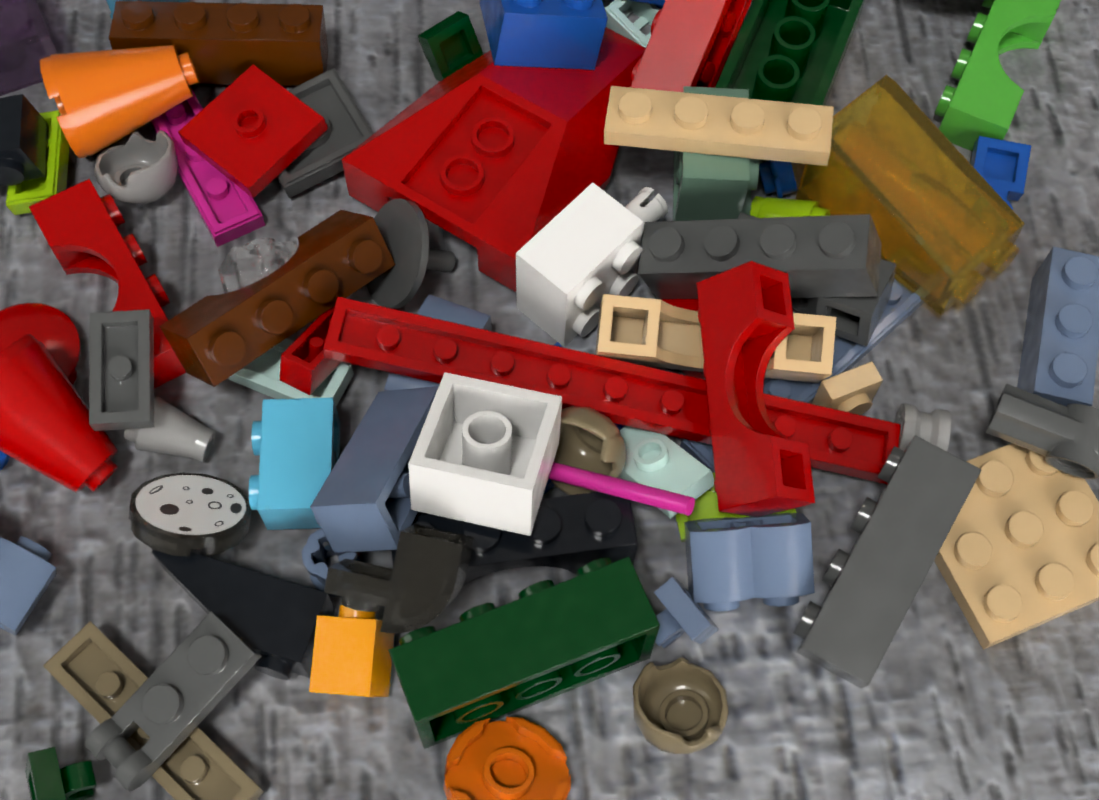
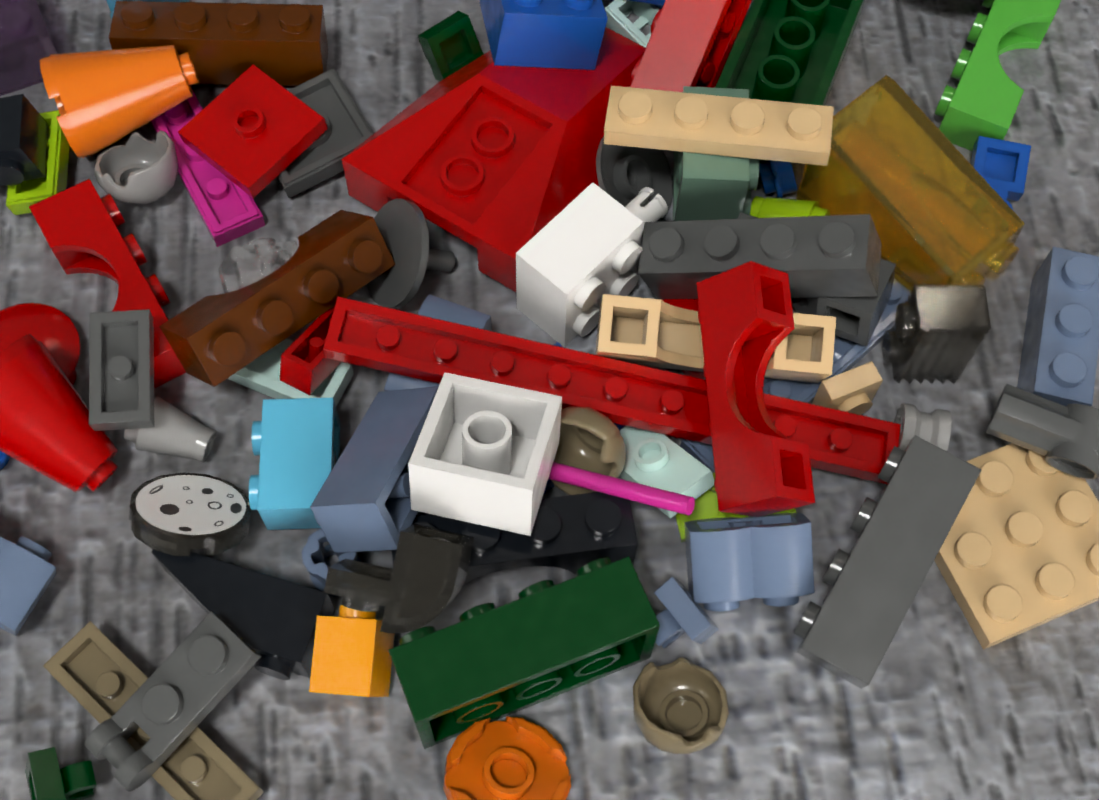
(626, 170): none -> dark grey dish
(937, 332): none -> clear smoke brick

